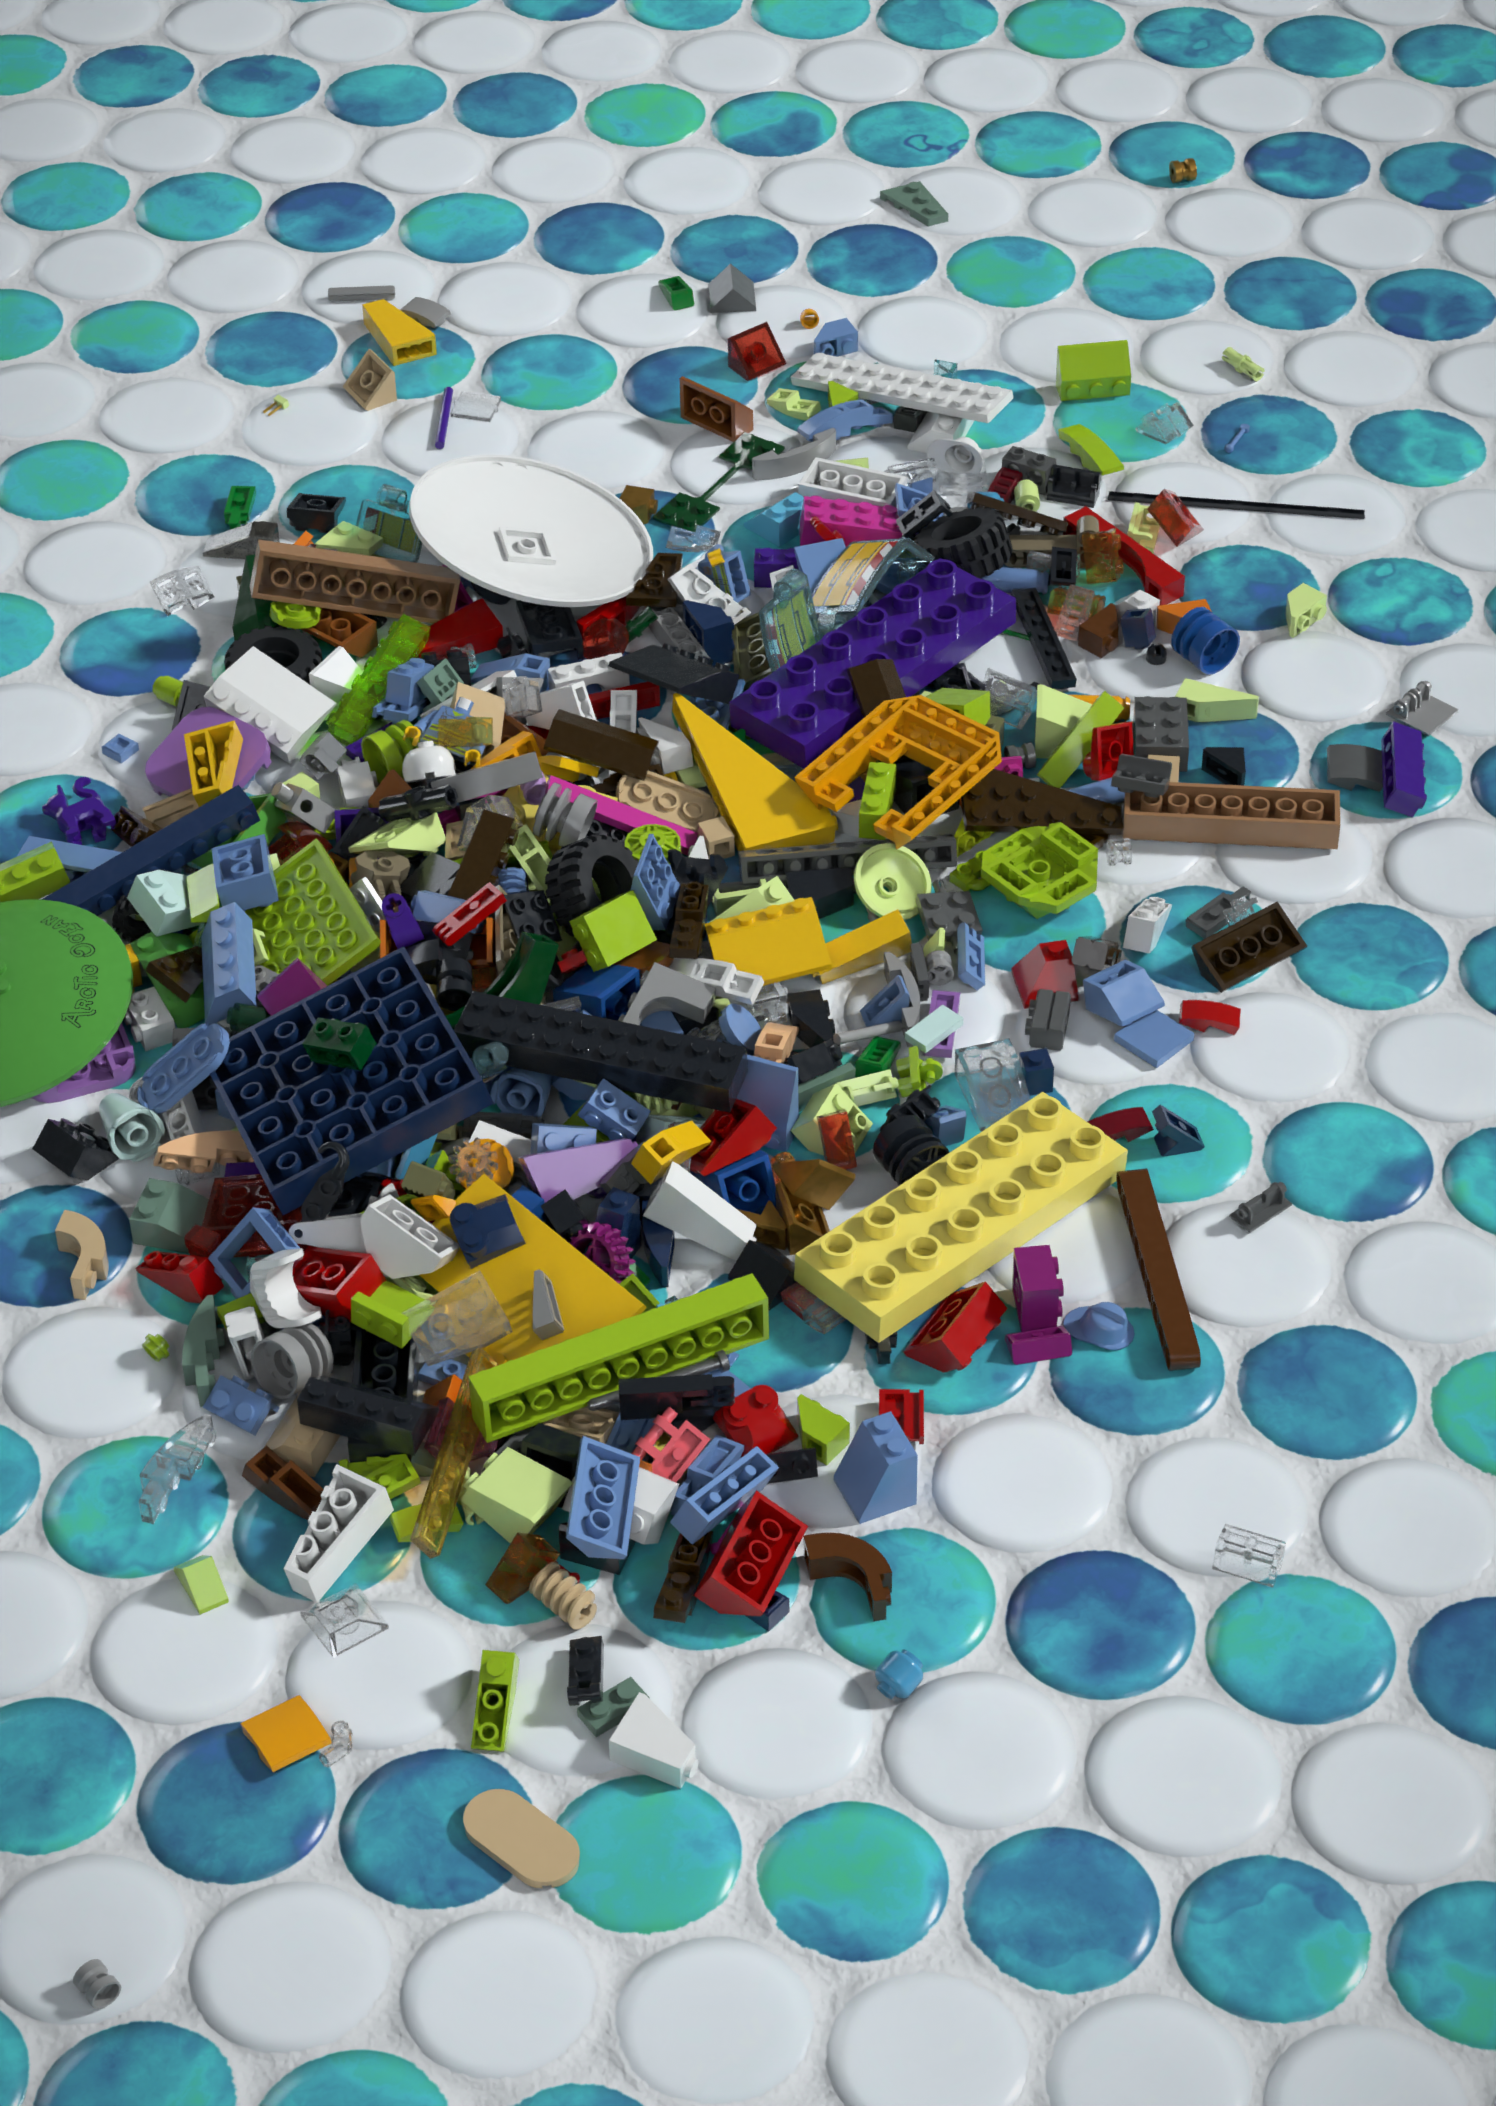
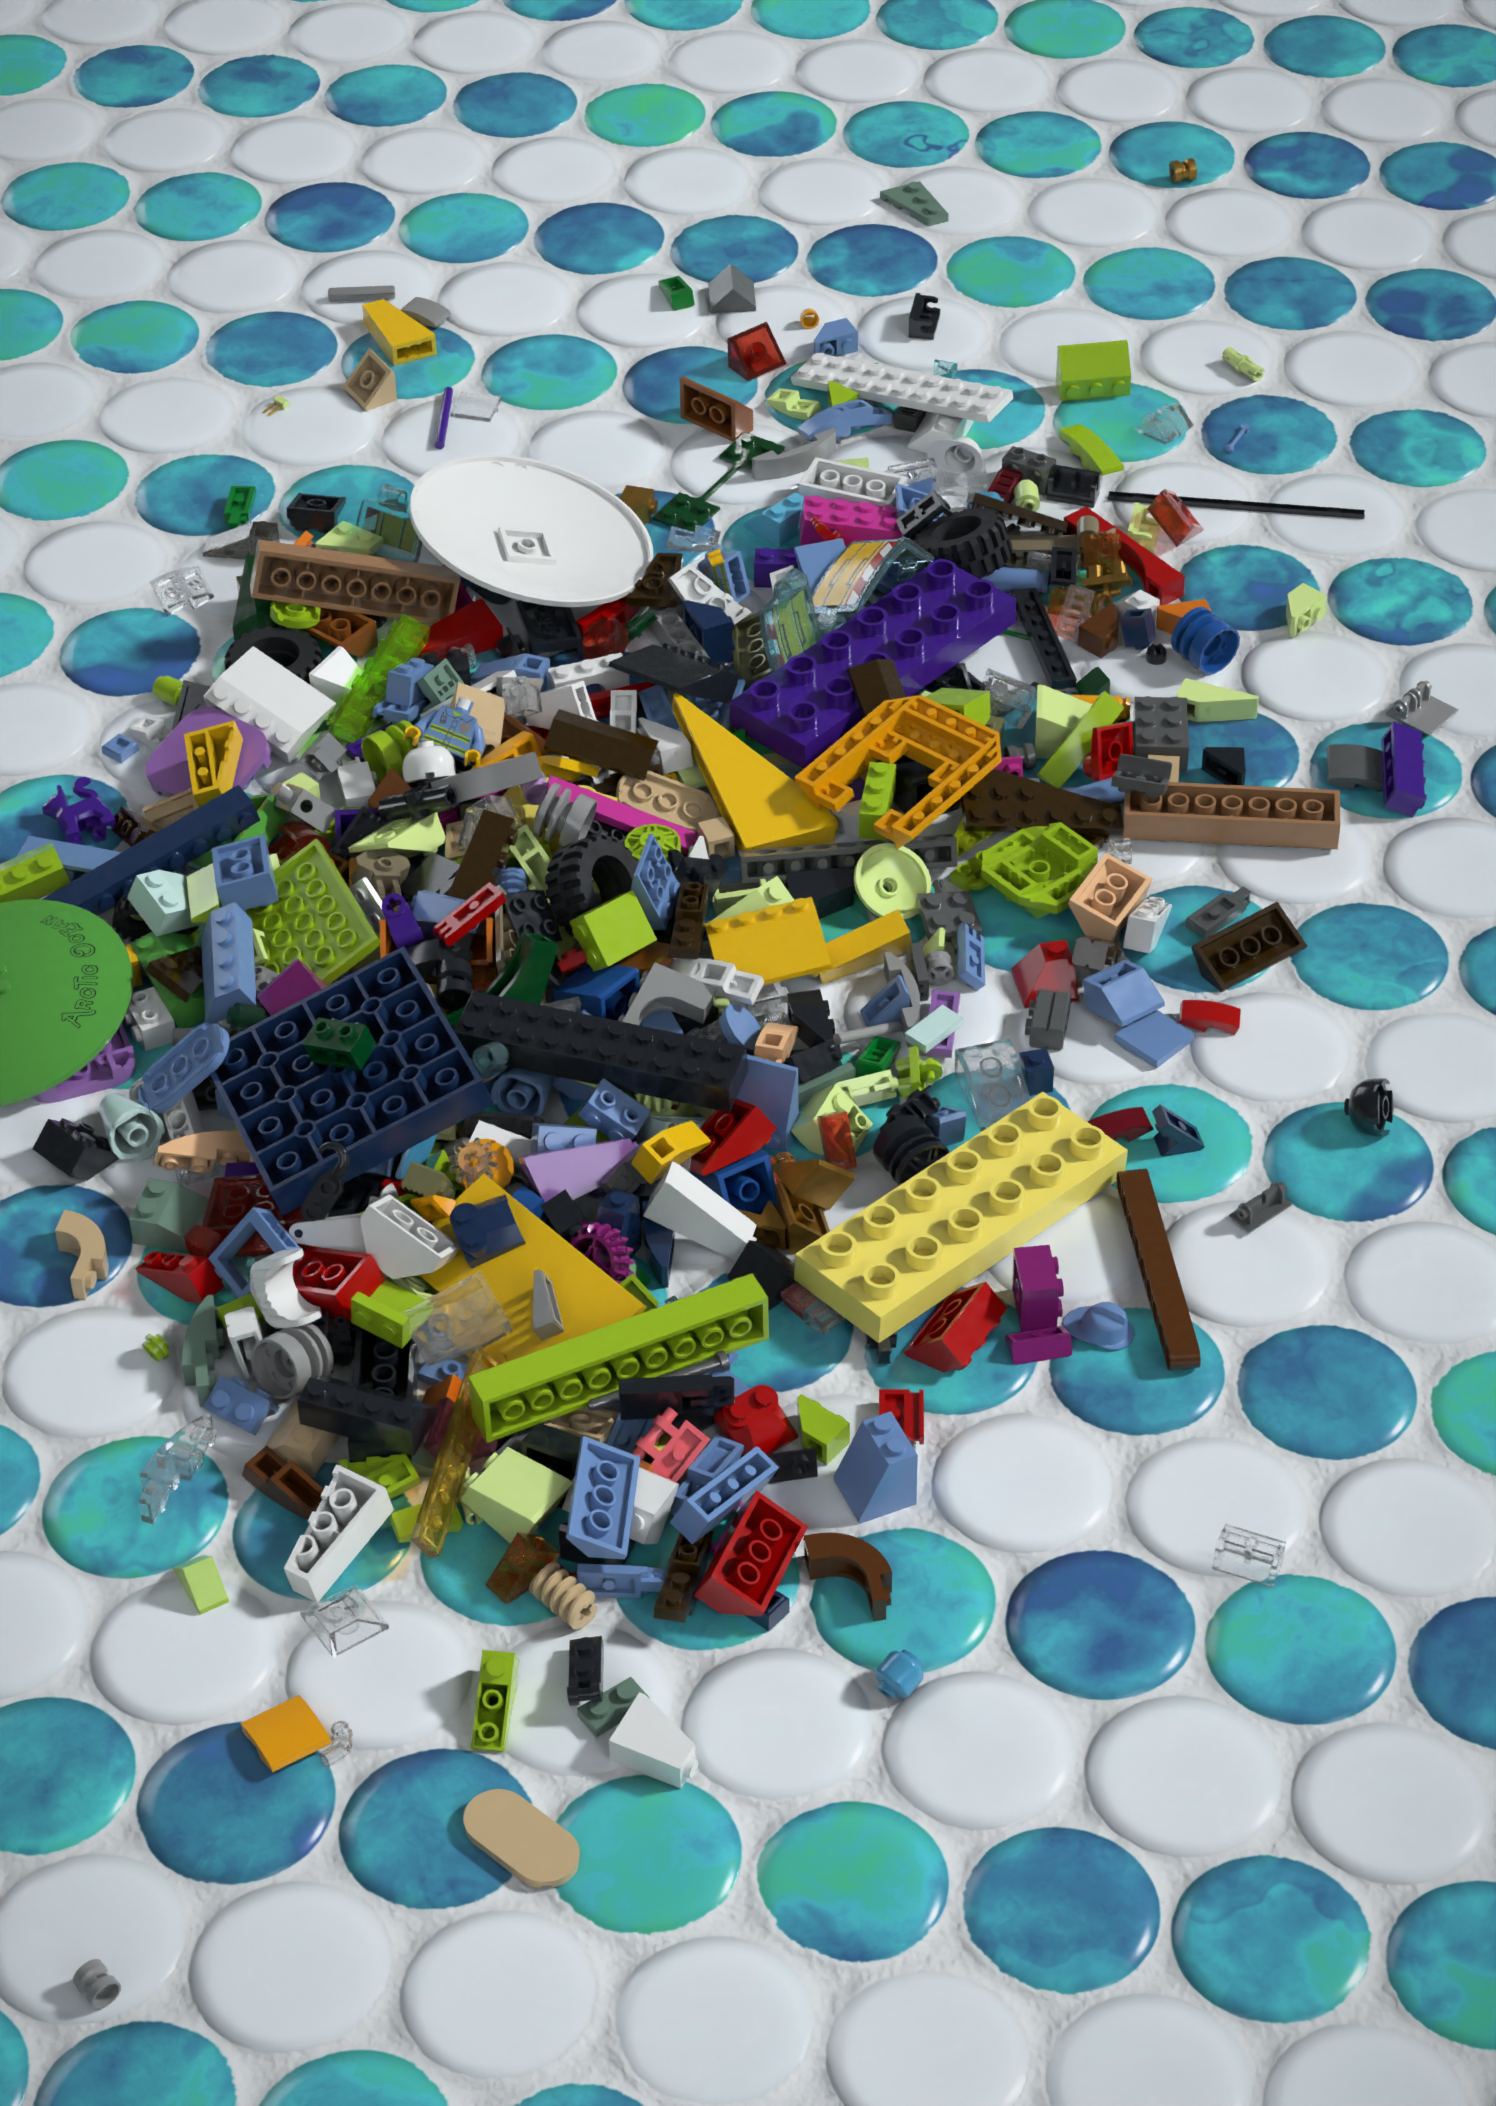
(150, 731): none -> white slope
(465, 732): clear yellow slope -> none
(620, 1580): none -> medium blue hinge
(657, 706): none -> medium blue hinge
(922, 318): none -> black hinge
(1093, 683): none -> dark green slope
(1108, 897): none -> light nougat slope
(1109, 584): none -> pearl gold hips
(1239, 909): clear bracket -> none
(1370, 1106): none -> black cylinder

